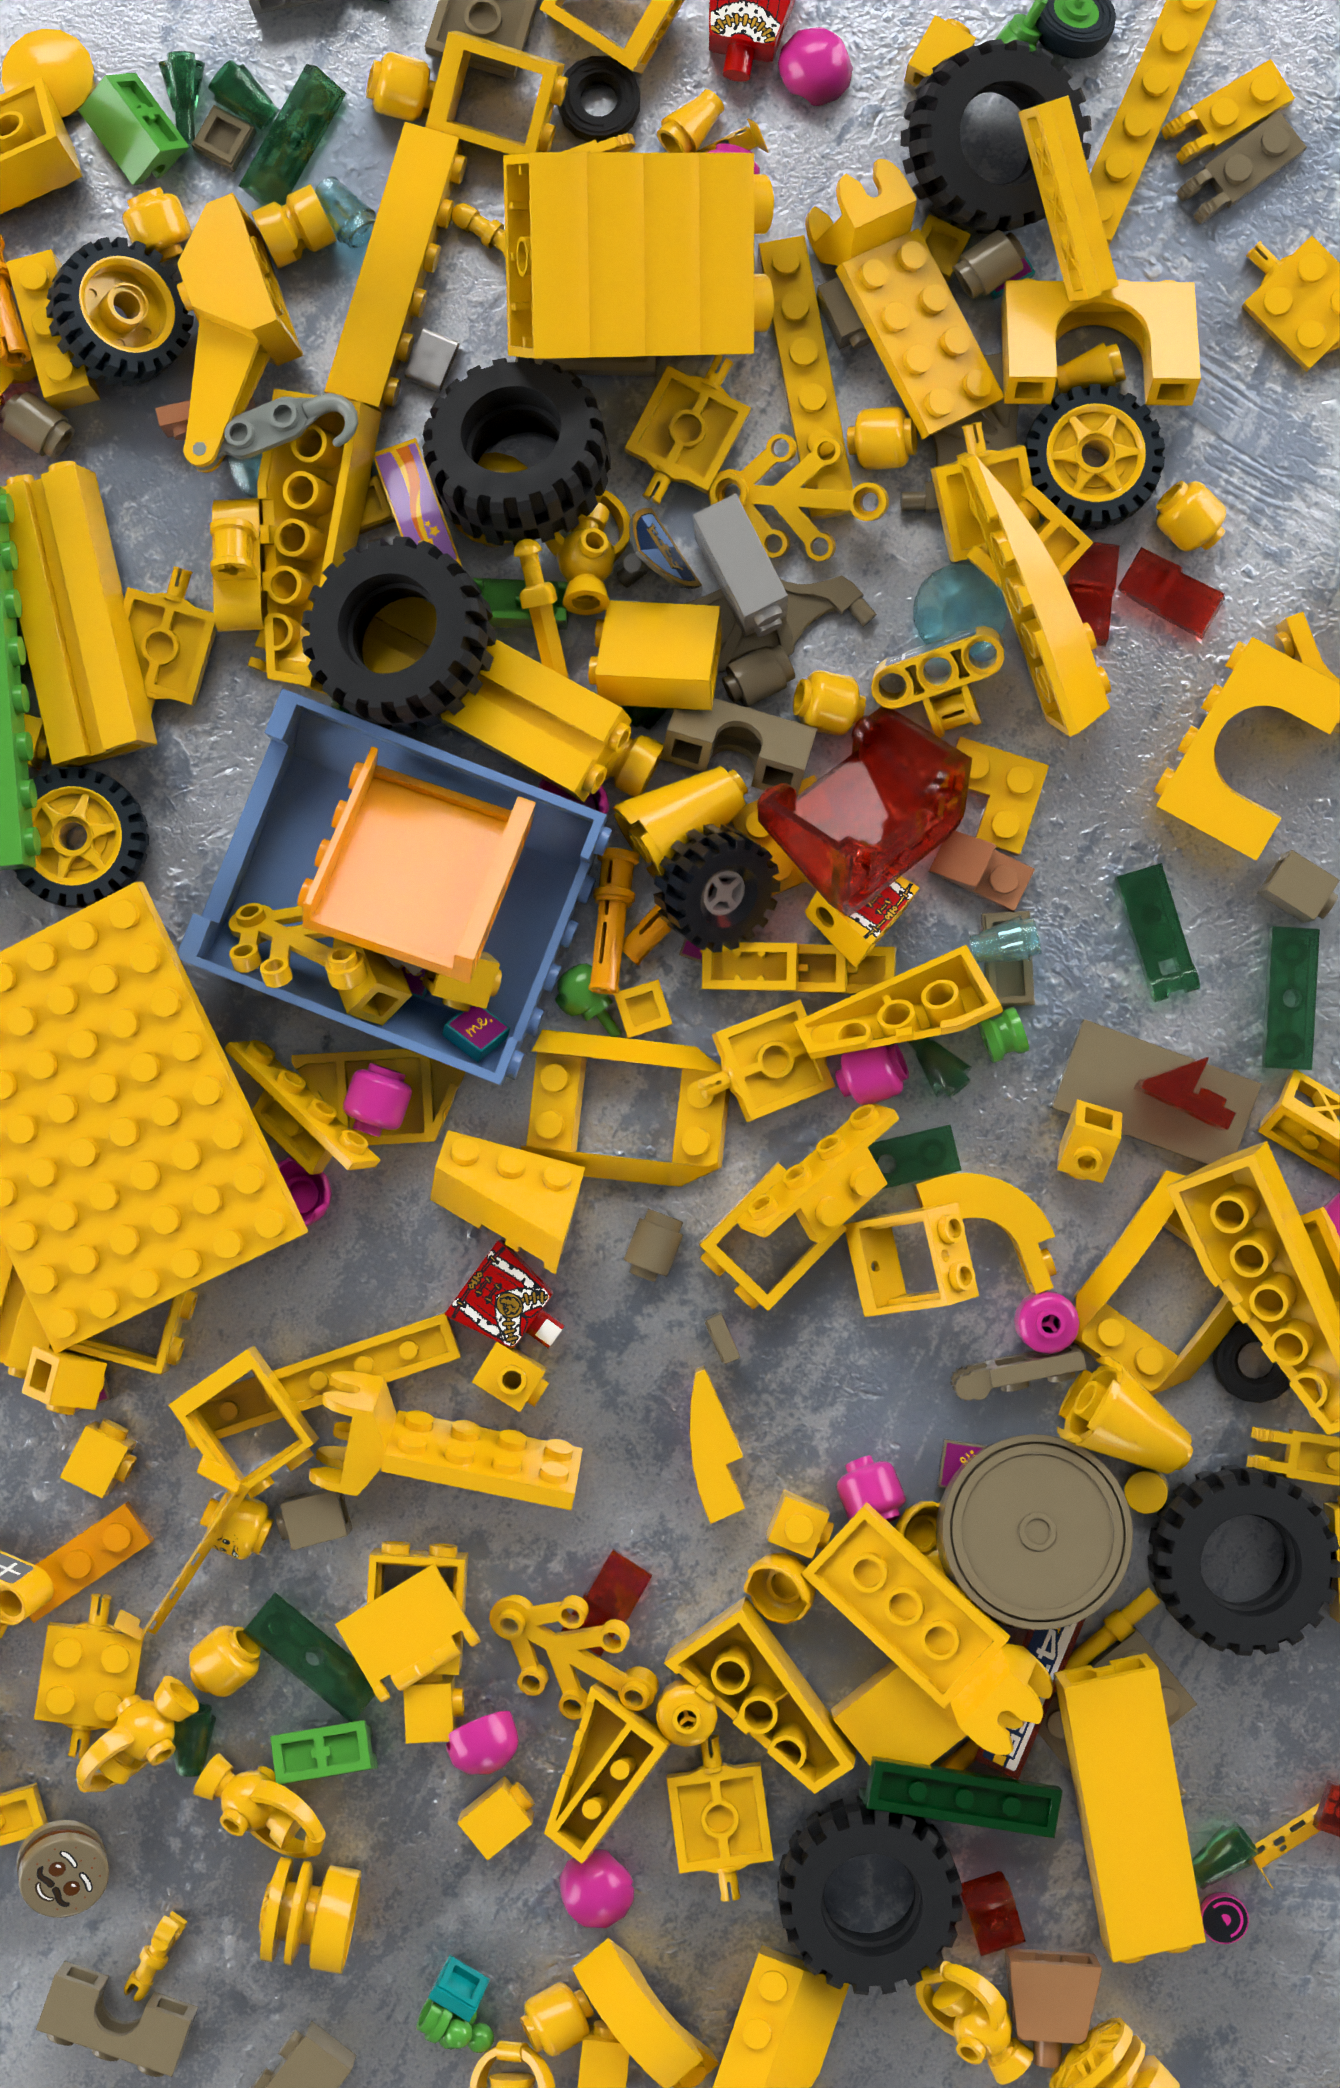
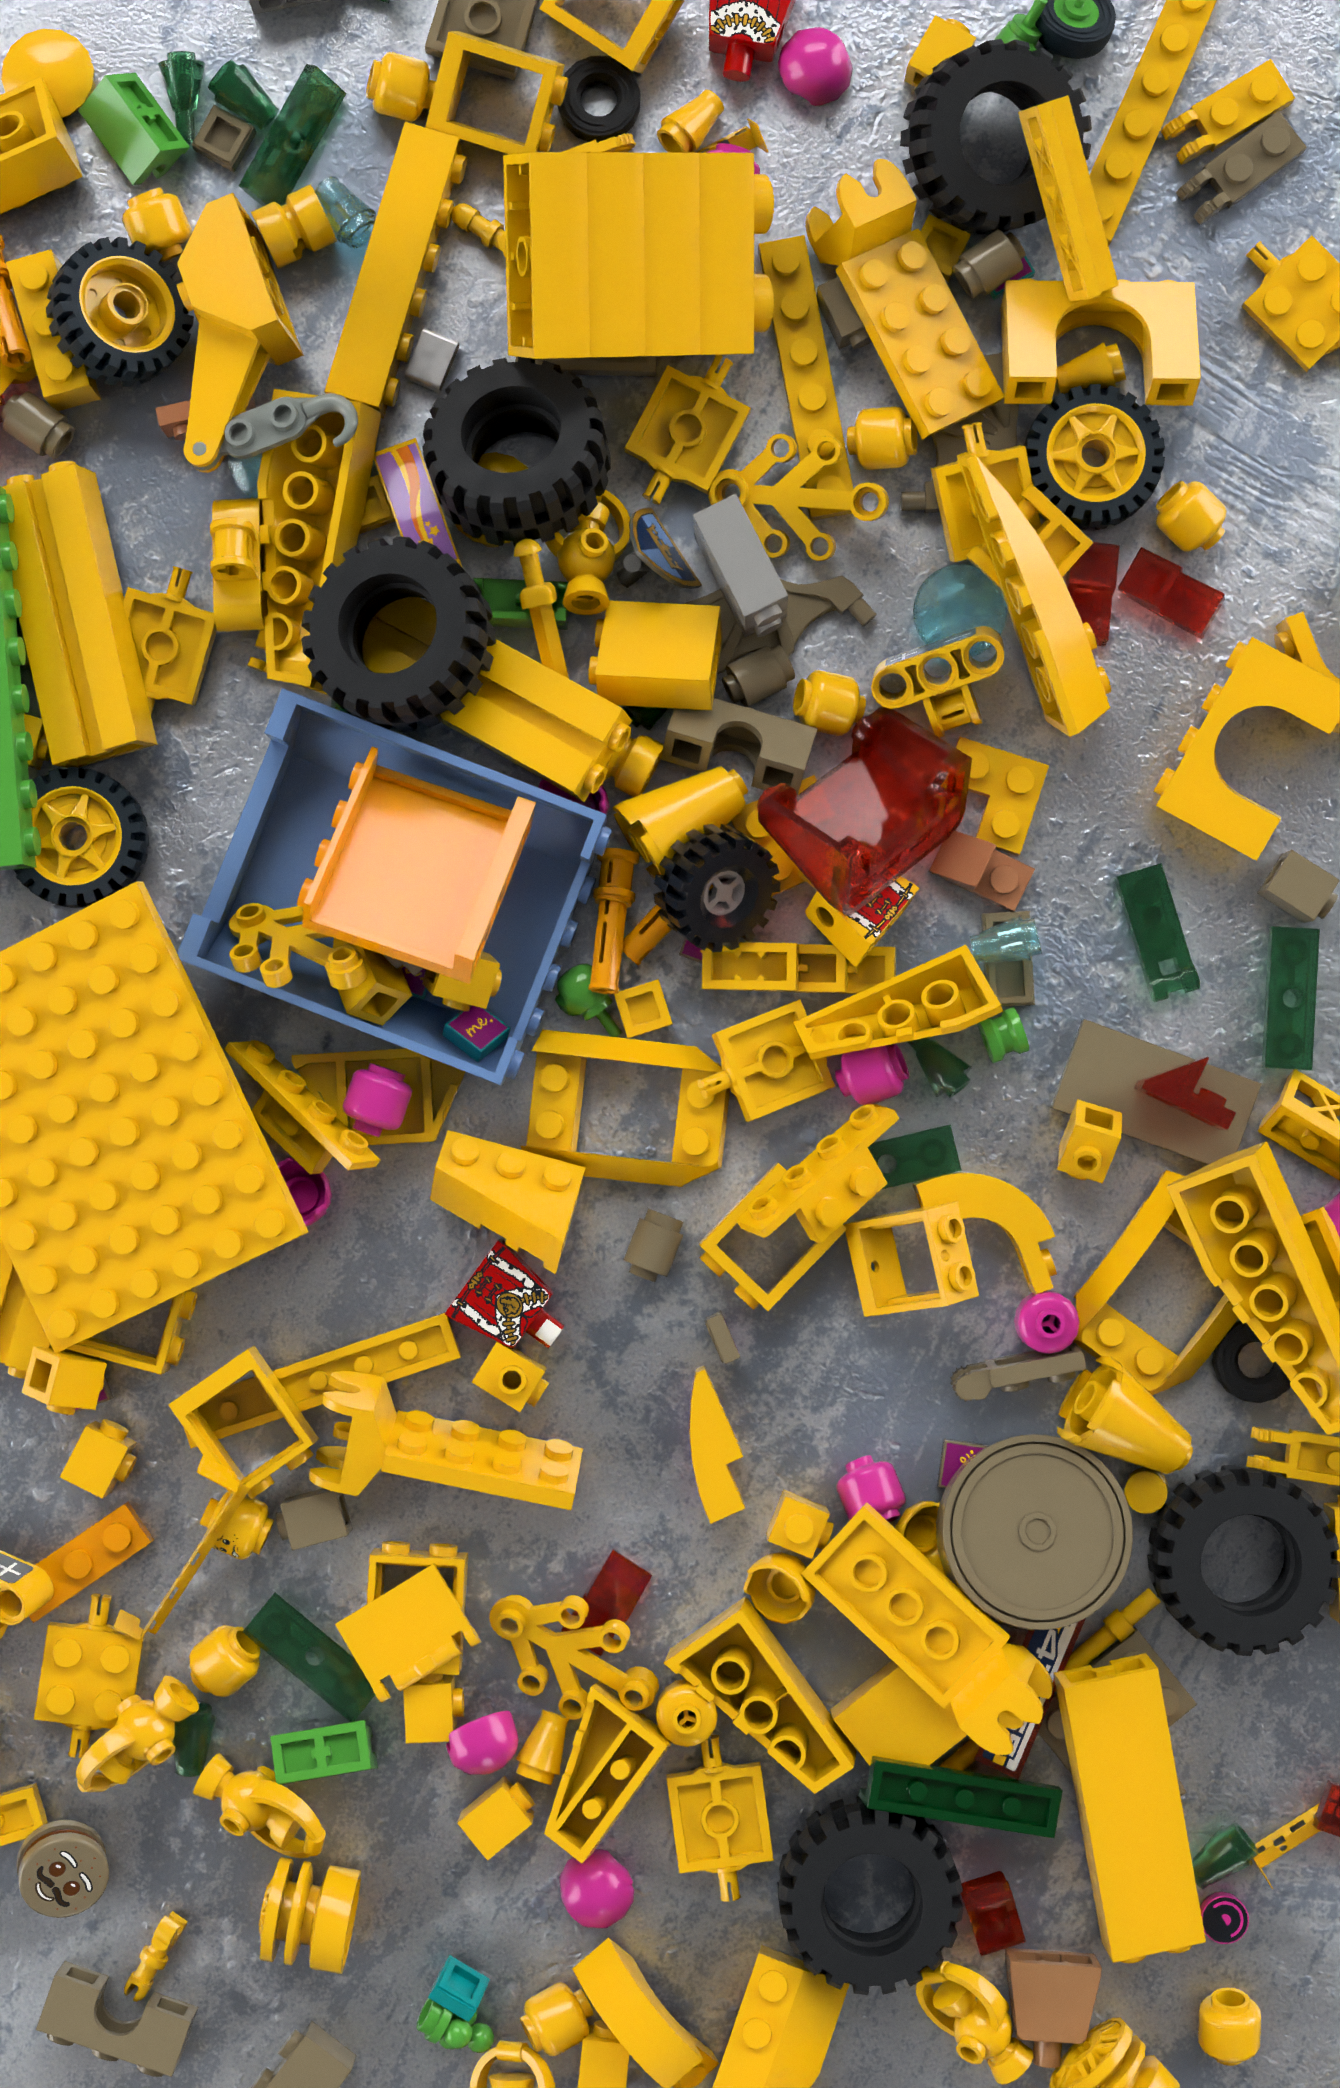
(543, 1749): none -> yellow cone
(1229, 2026): none -> yellow head

